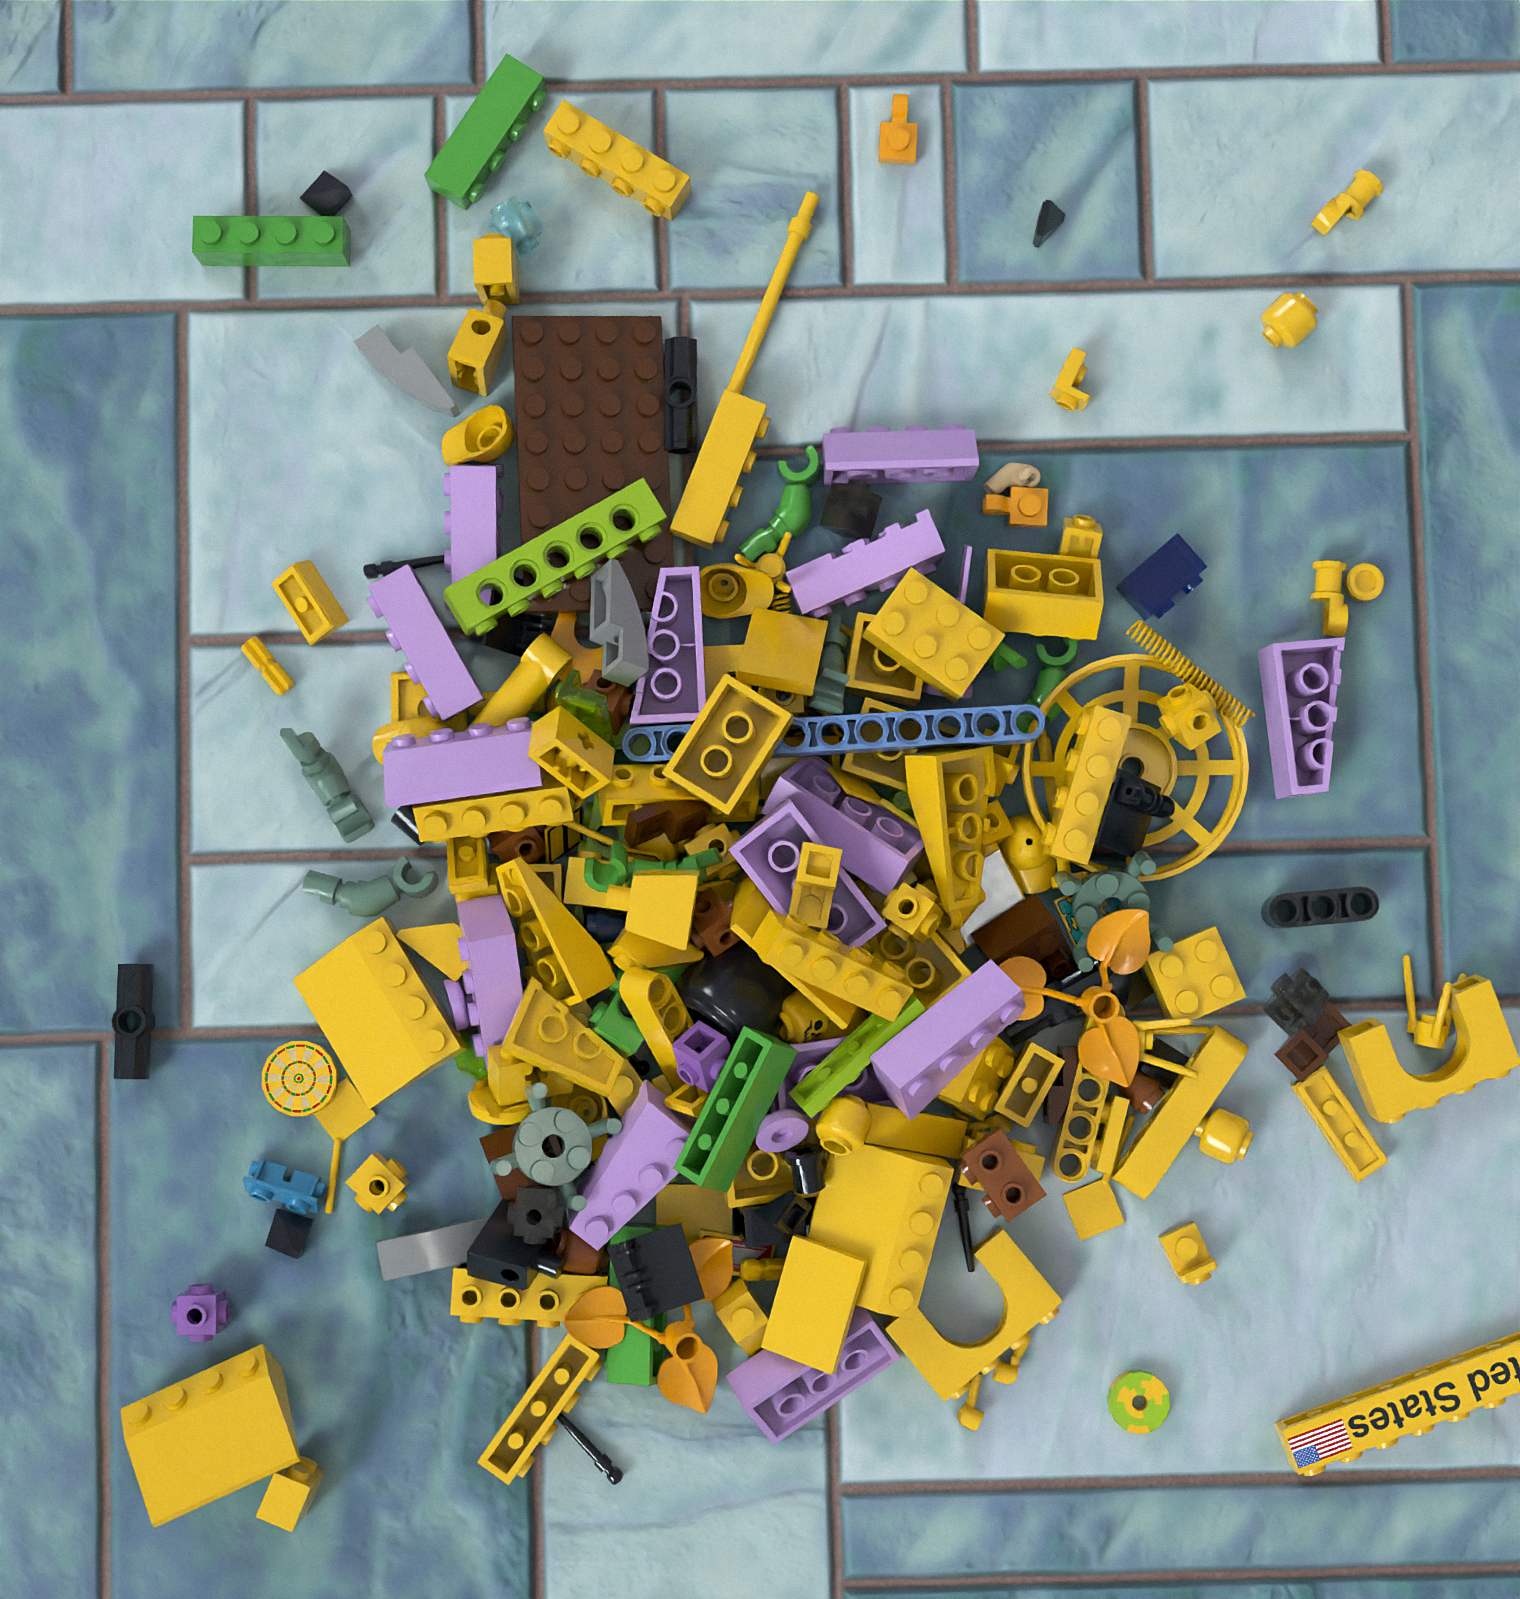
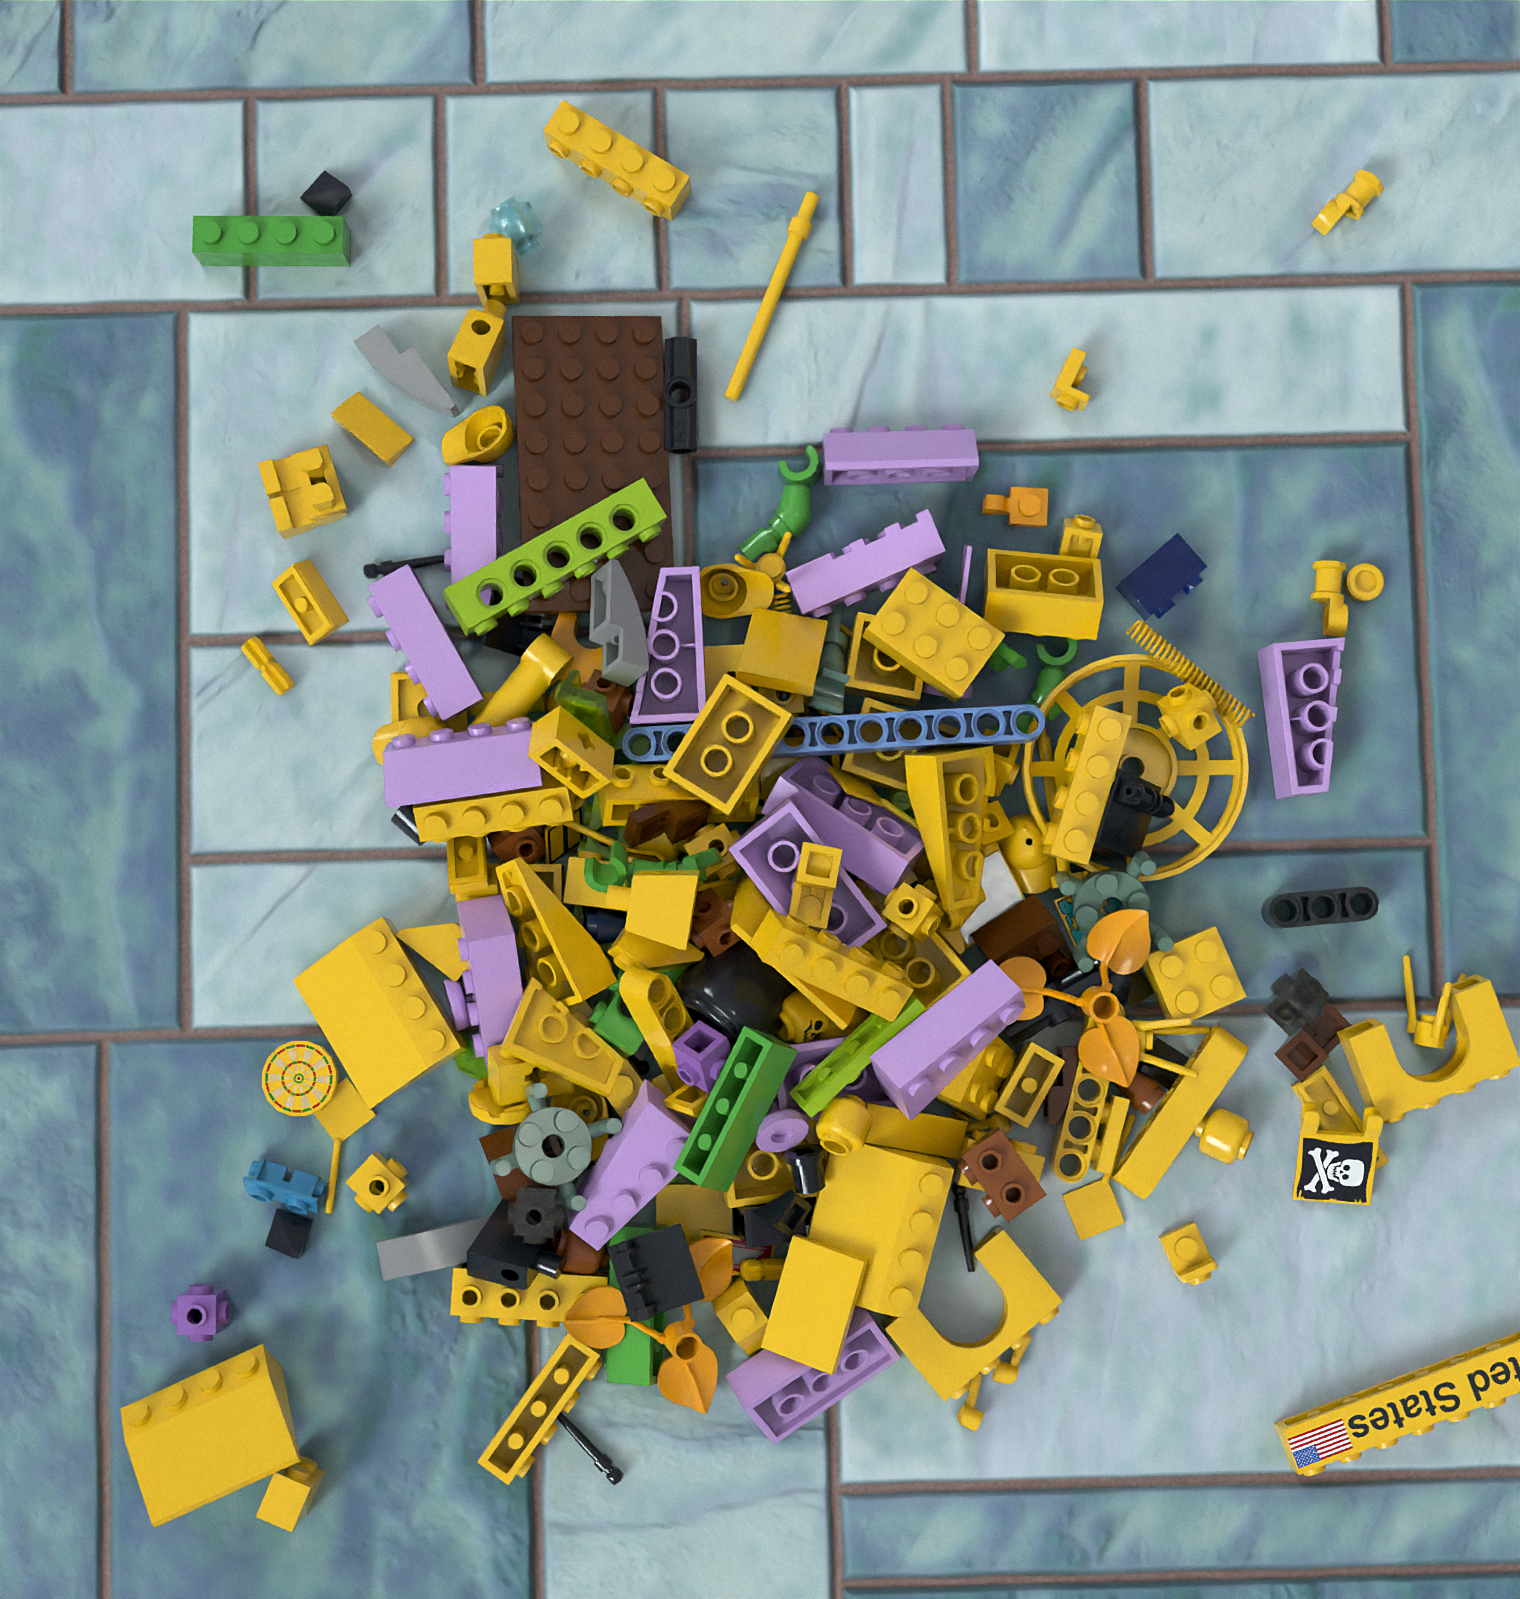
(133, 1048): black piece -> none
(303, 491): none -> yellow hips
(329, 784): sand green piece -> none
(369, 897): sand green piece -> none
(372, 428): none -> yellow slope
(486, 132): bright green brick -> none
(718, 470): yellow brick -> none
(851, 510): clear smoke brick -> none
(898, 137): light orange plate -> none
(1012, 476): tan arm -> none
(1049, 219): black slope -> none
(1141, 1419): lime piece -> none
(1289, 320): yellow head -> none
(1336, 1163): none -> flag

